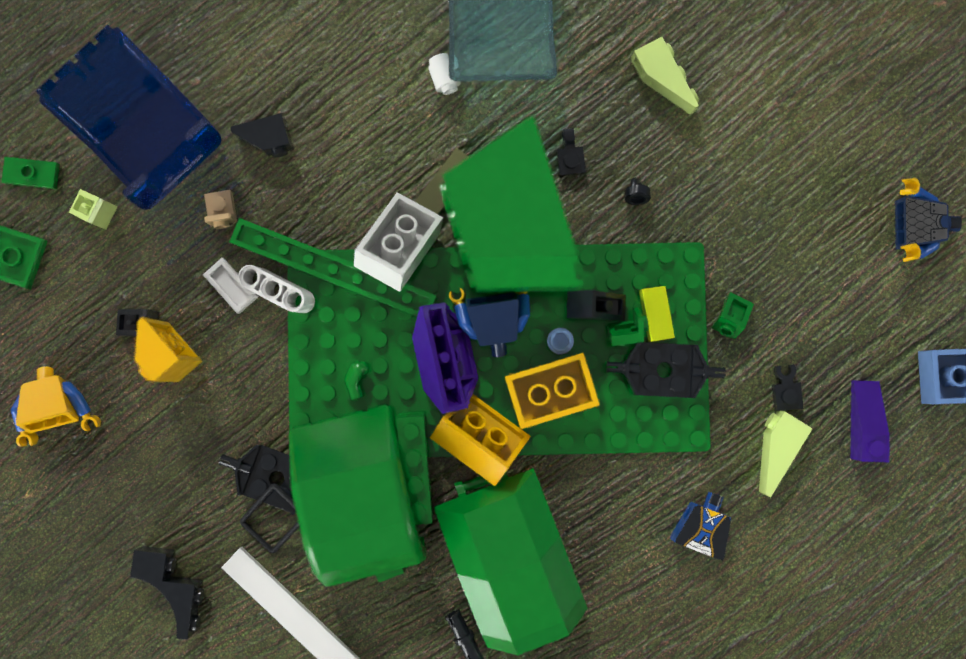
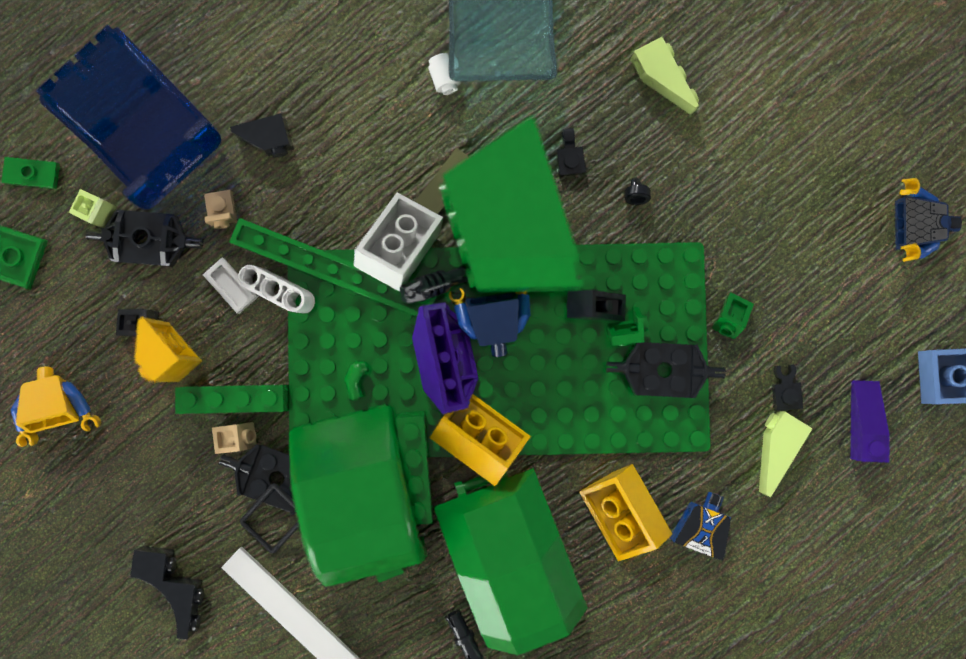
(164, 242): none -> black plate
(231, 399): none -> green arch
(234, 437): none -> tan bracket
(432, 284): none -> black hinge
(551, 391): yellow brick -> none
(560, 341): light blue plate -> none
(626, 513): none -> yellow slope
(657, 310): neon yellow slope -> none

